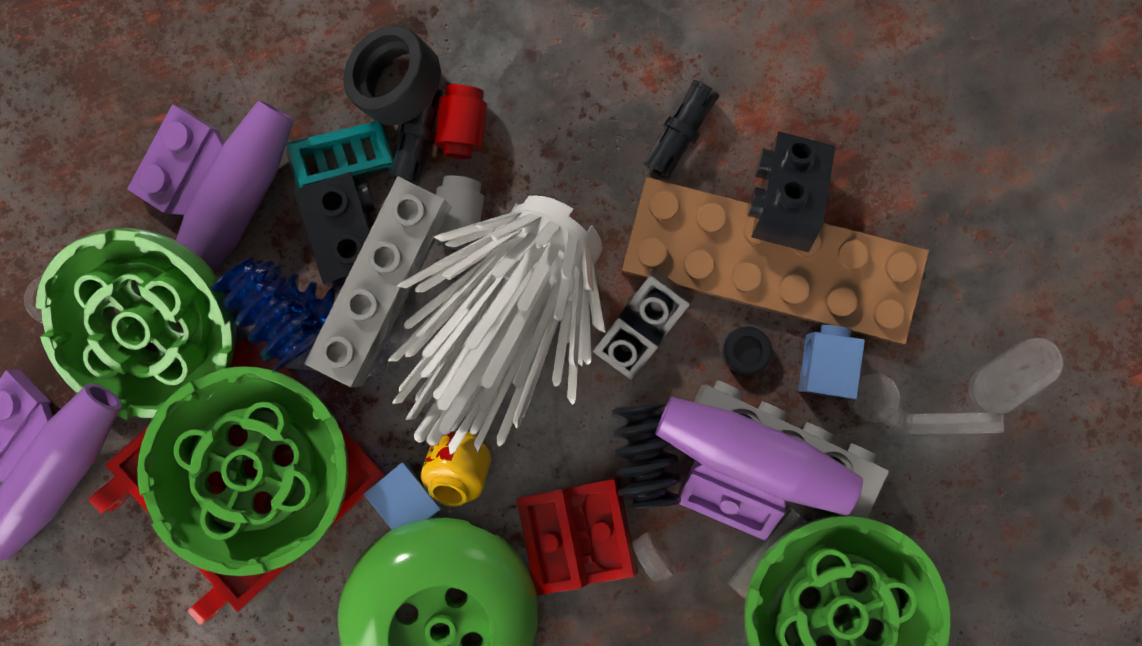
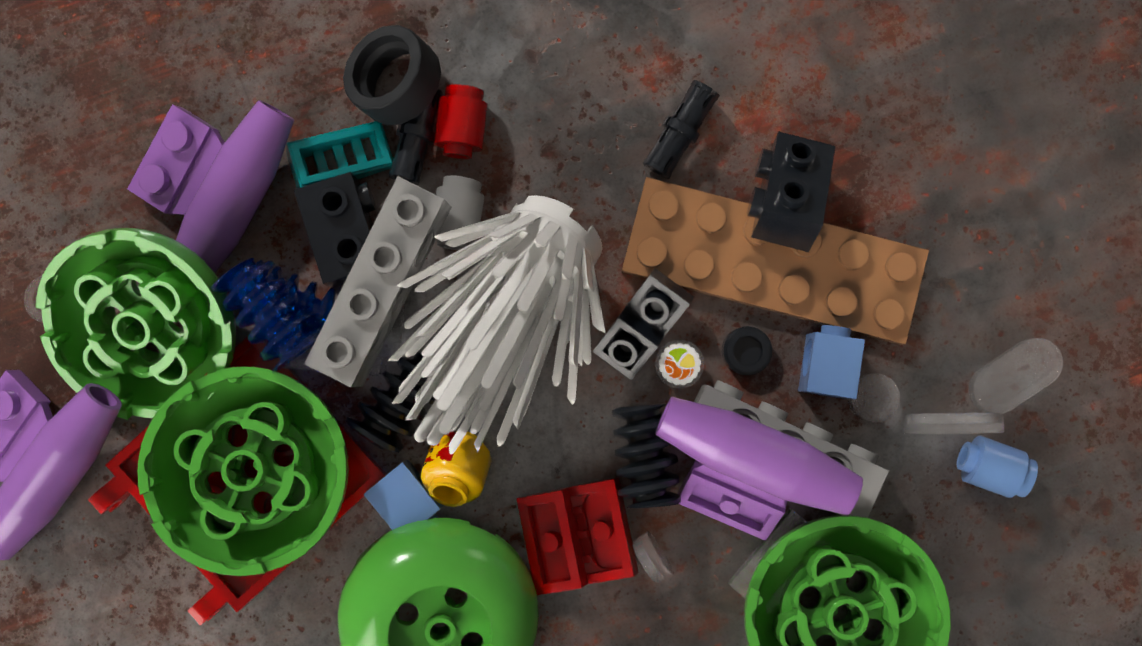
(387, 419): none -> black piece
(679, 364): none -> tile
(997, 467): none -> medium blue brick

